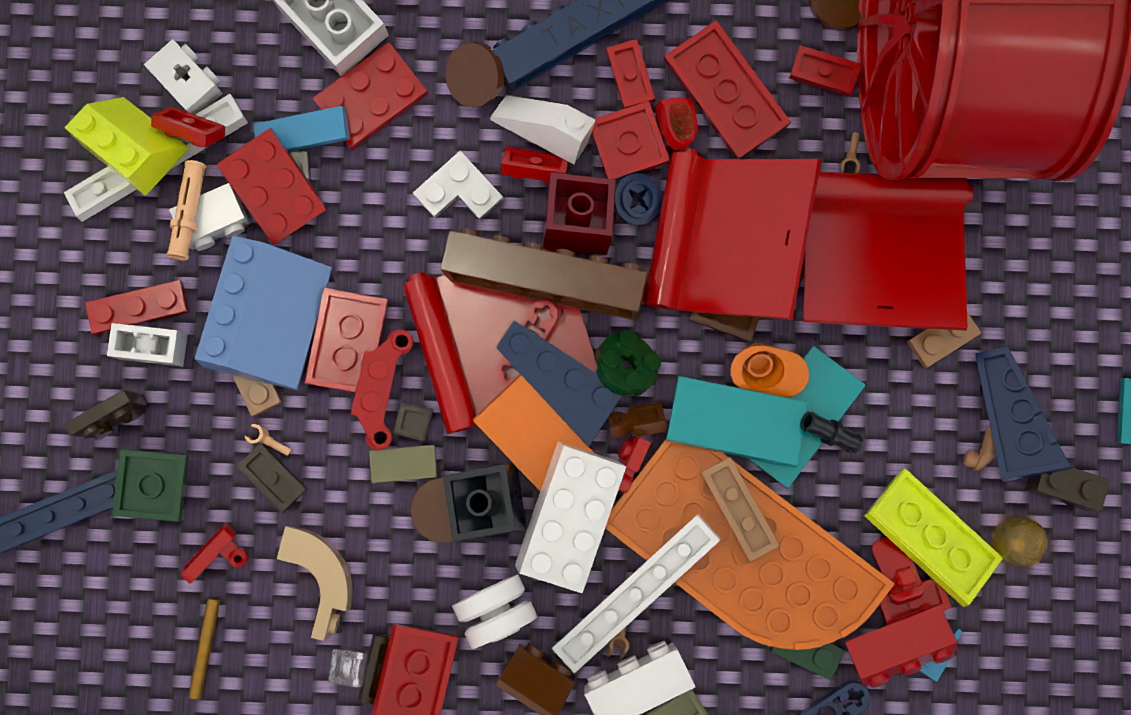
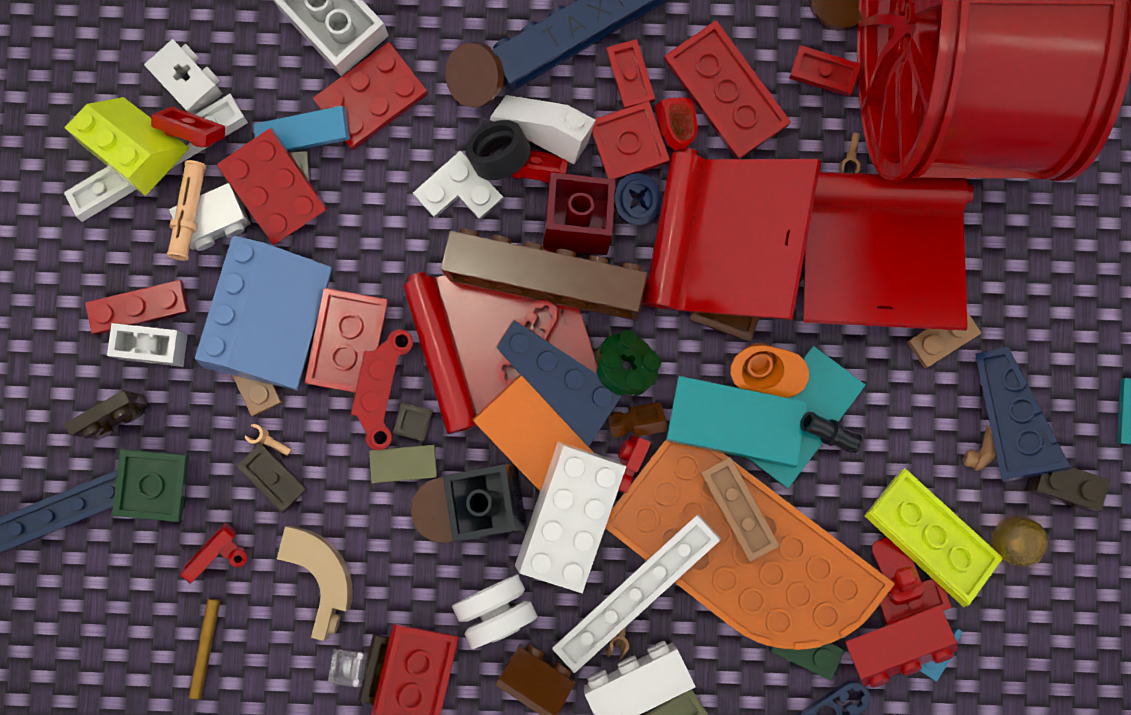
(507, 161): none -> black tyre

